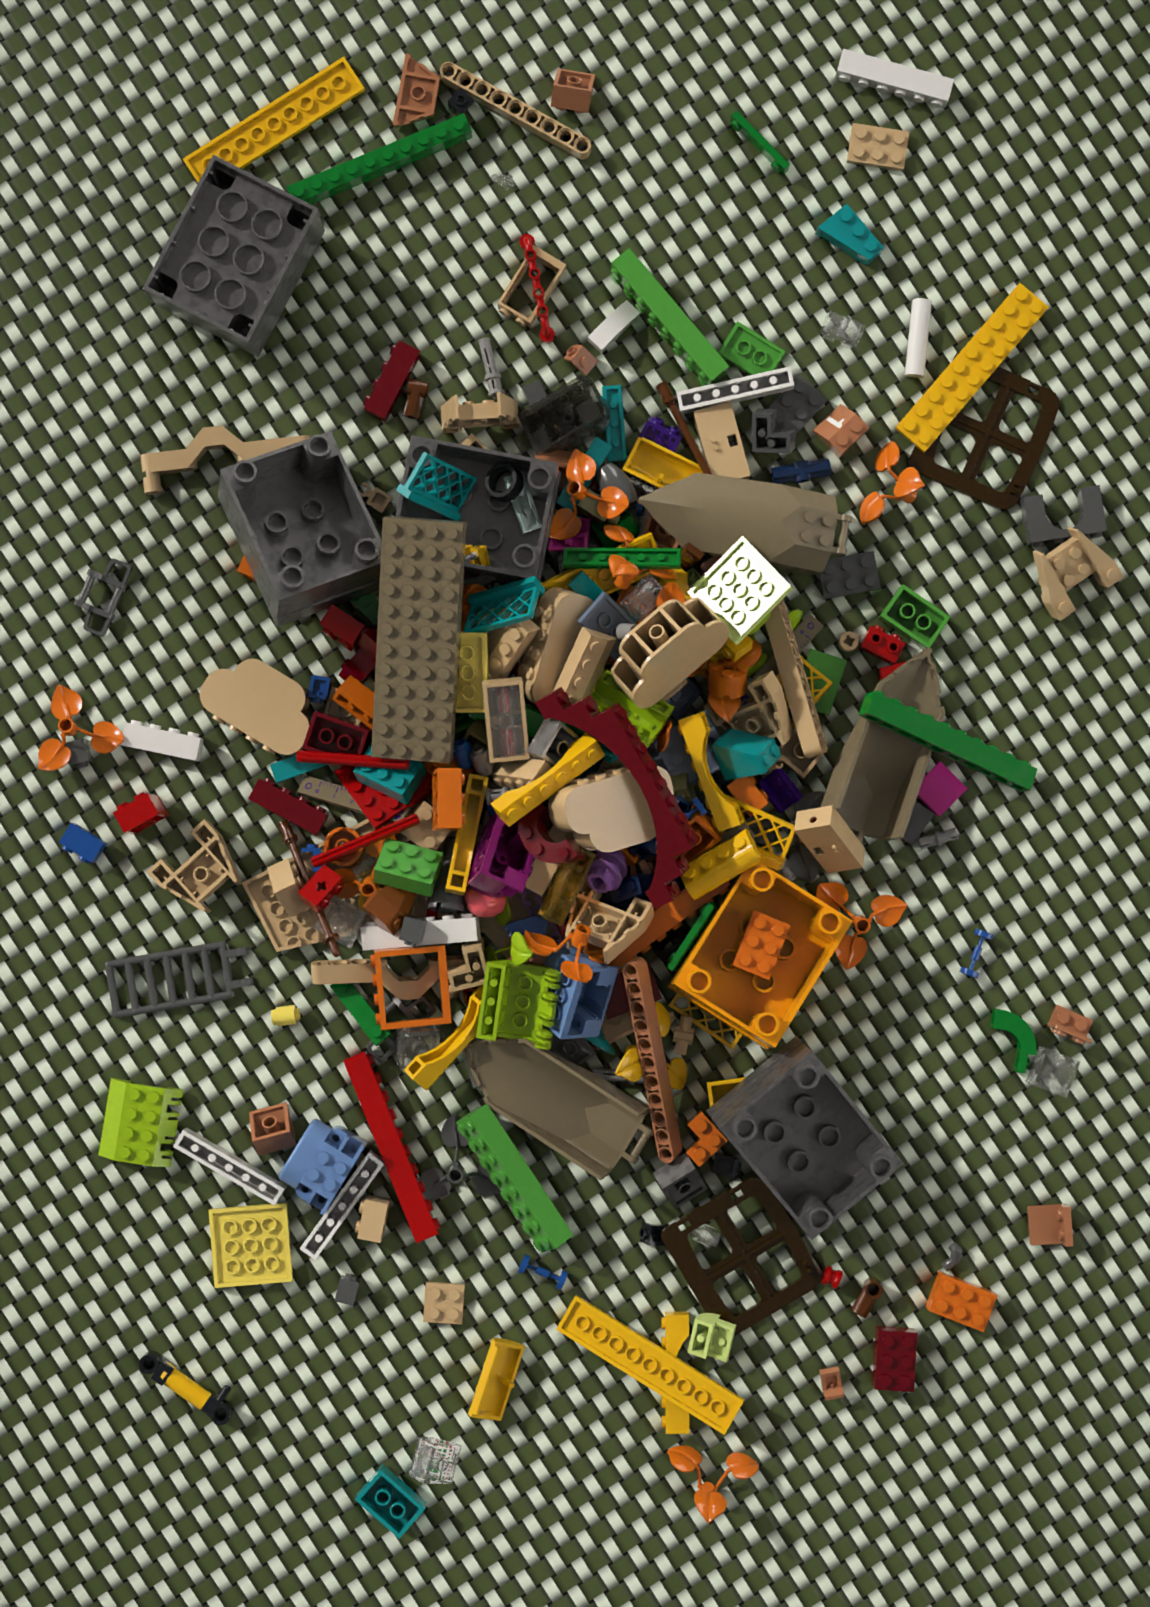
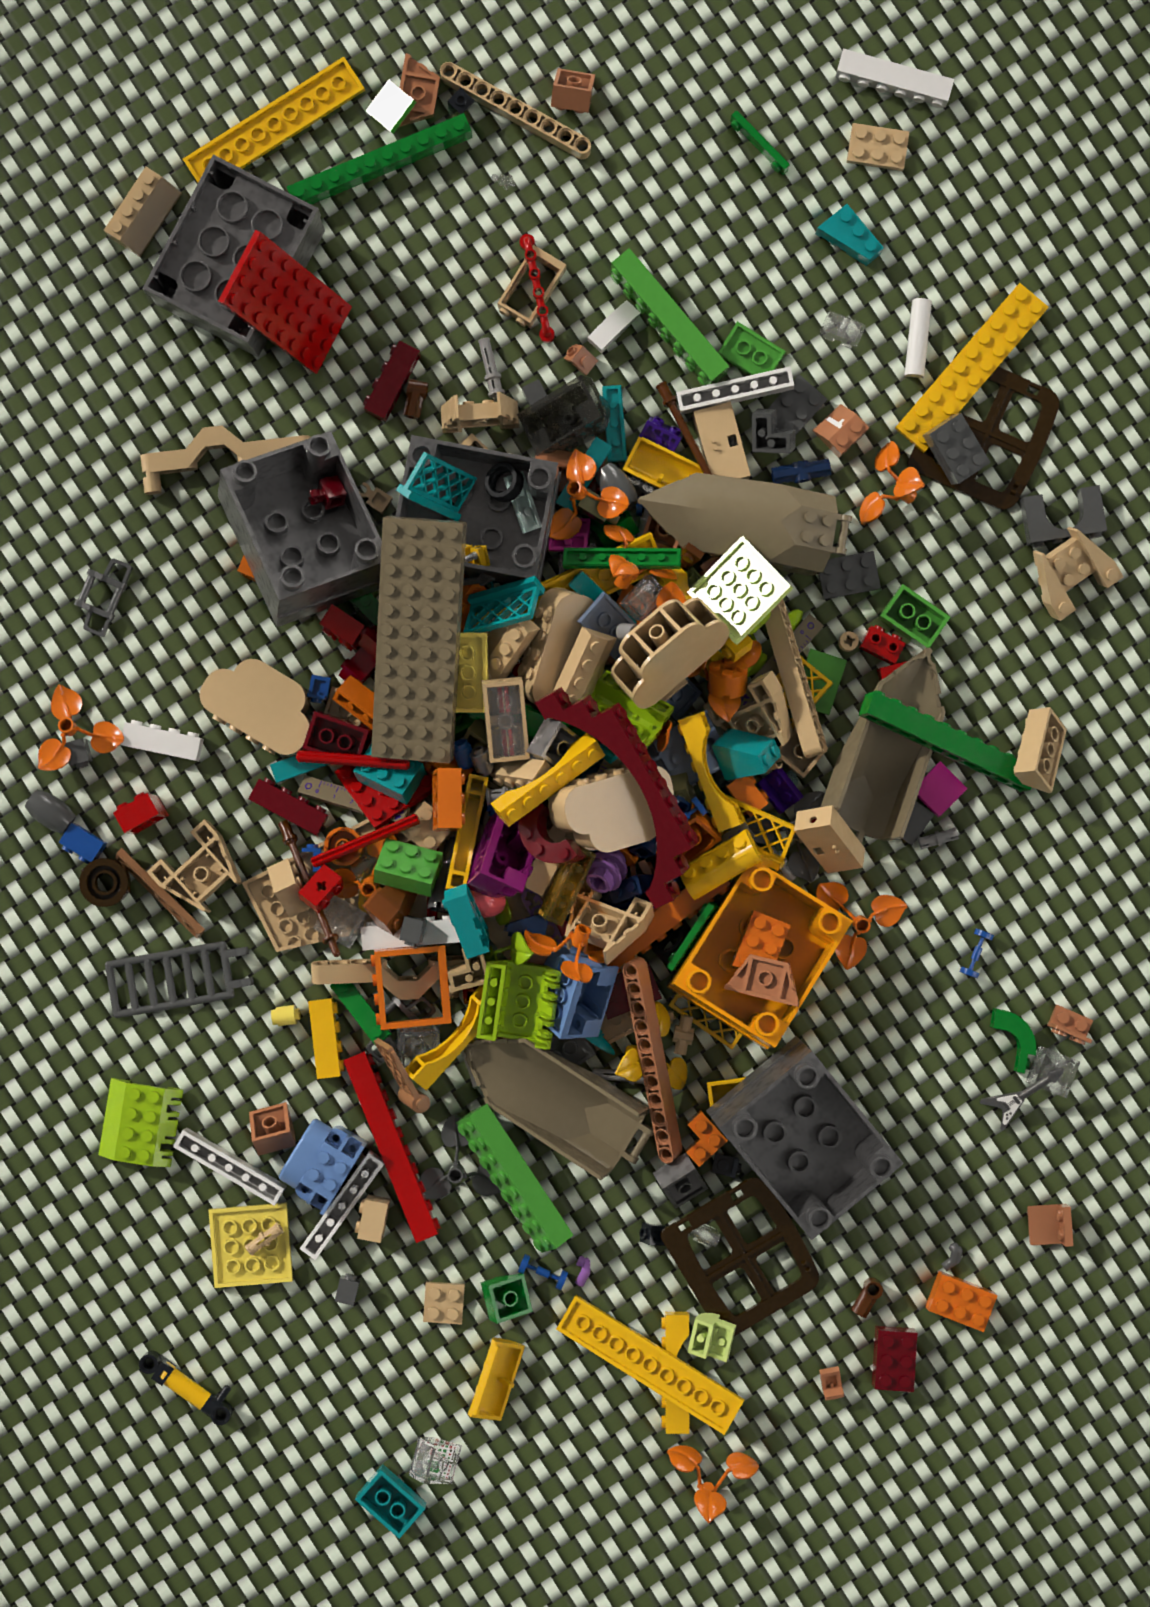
(50, 811): none -> dark grey piece
(89, 885): none -> dark brown piece
(142, 212): none -> tan slope
(160, 894): none -> medium nougat tile
(275, 1231): none -> tan pin
(285, 302): none -> red plate
(325, 1038): none -> yellow brick
(330, 492): none -> dark red brick
(391, 106): none -> tile
(407, 1093): none -> medium nougat piece
(467, 920): none -> teal wedge
(506, 1297): none -> green slope
(585, 1270): none -> medium lavender arm
(765, 980): none -> nougat wing
(831, 1277): red wheel -> none
(956, 448): none -> dark grey brick
(1012, 1101): none -> piece
(1040, 749): none -> tan slope

